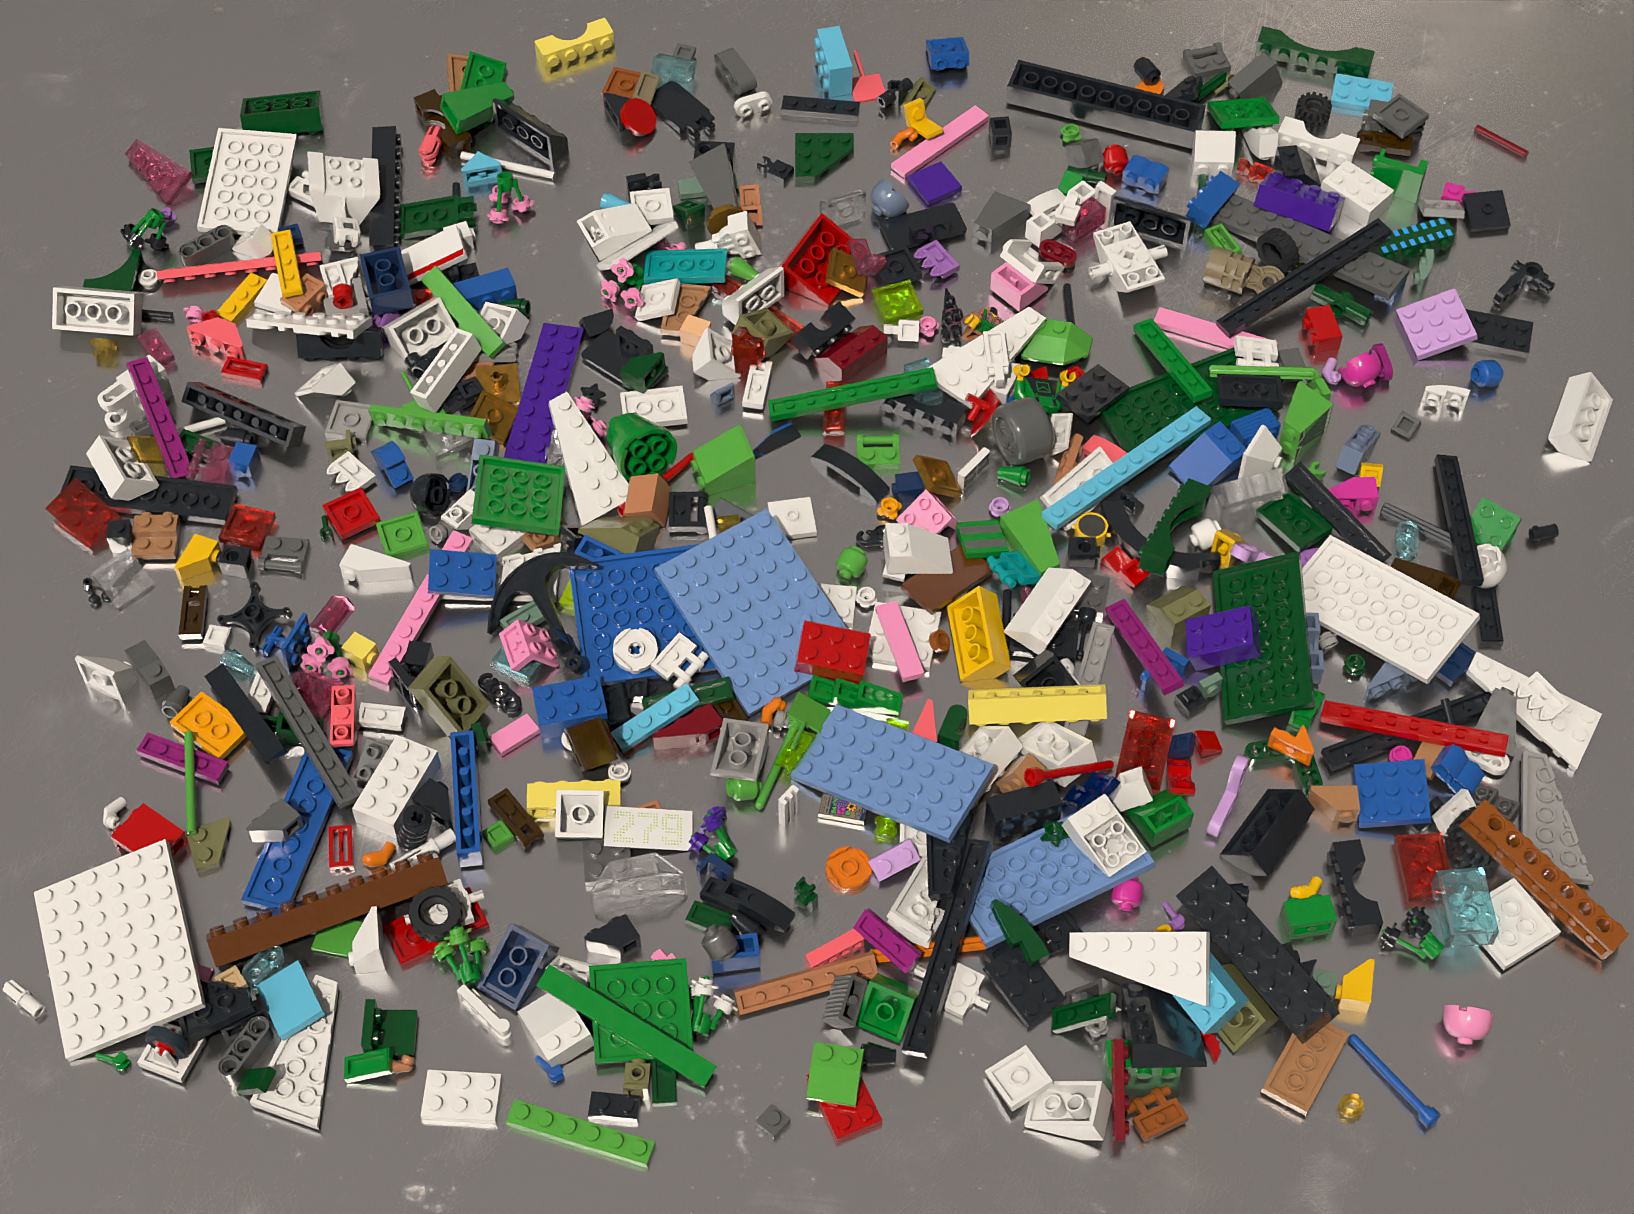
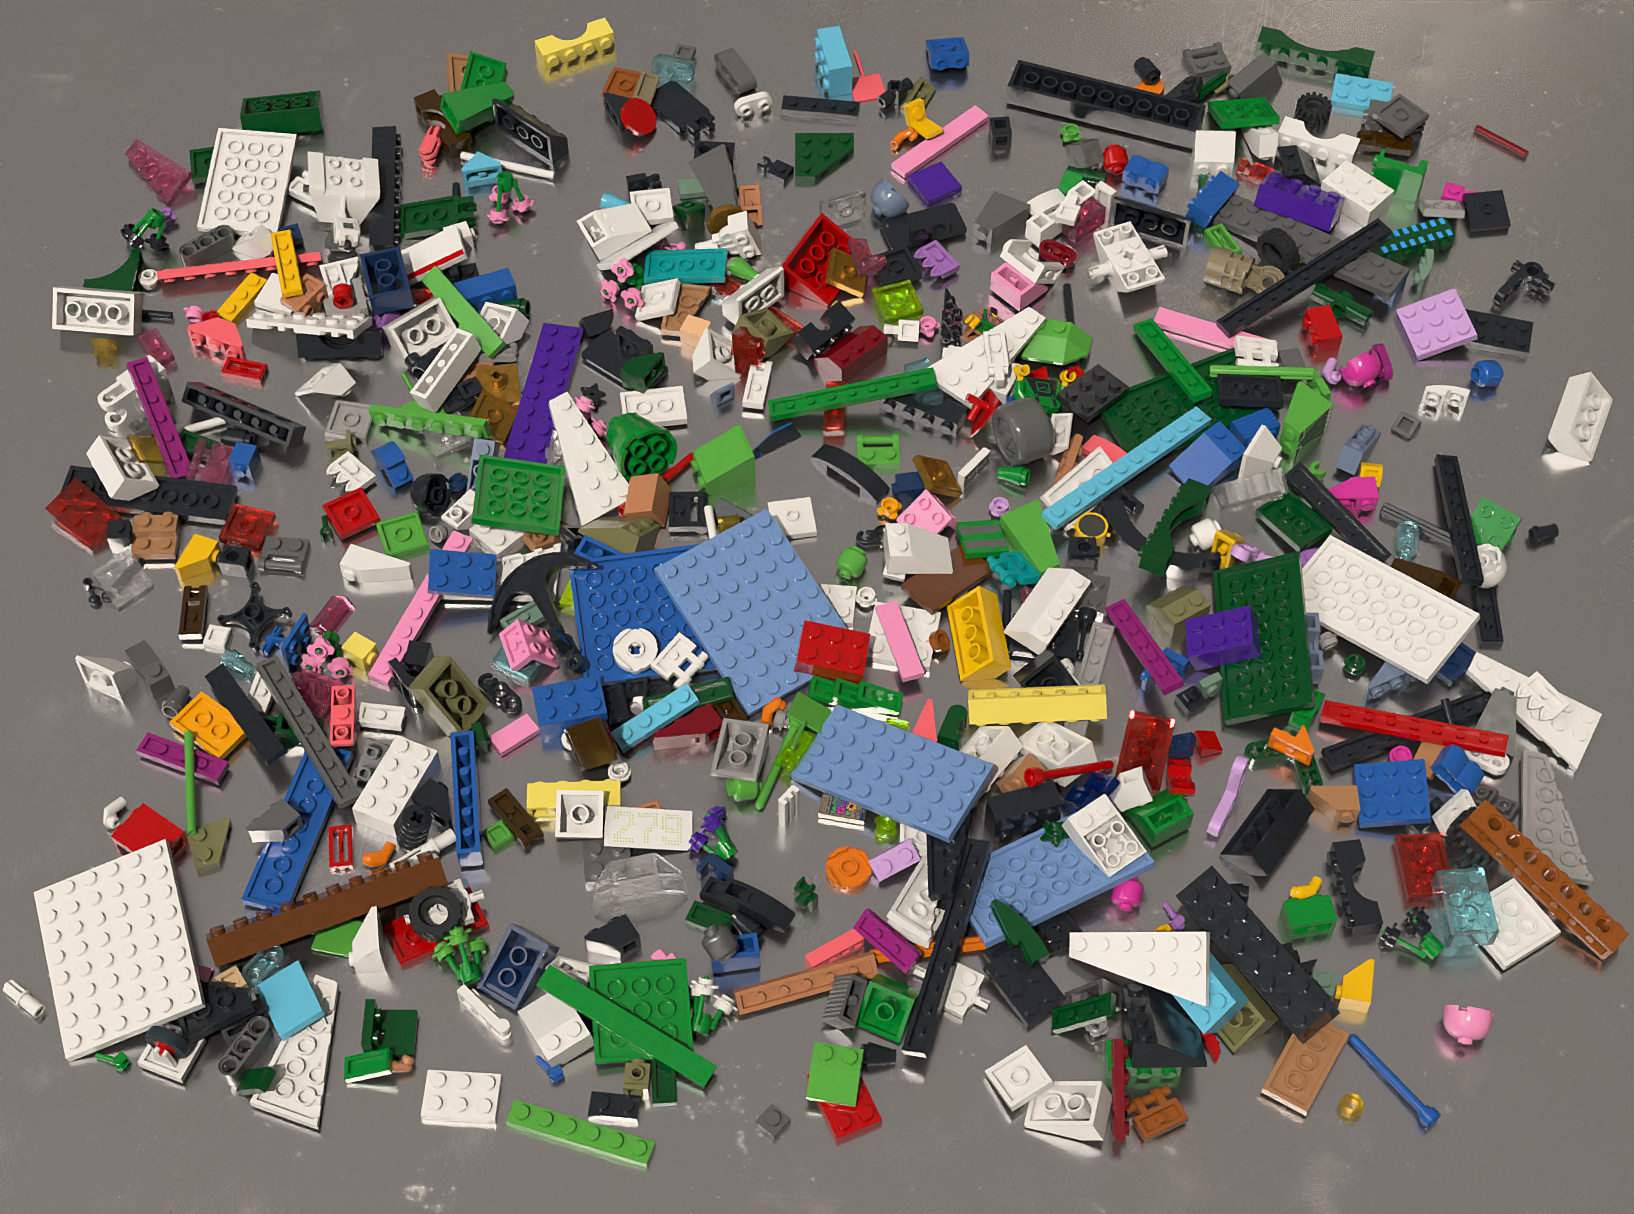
(1123, 567): red slope -> none

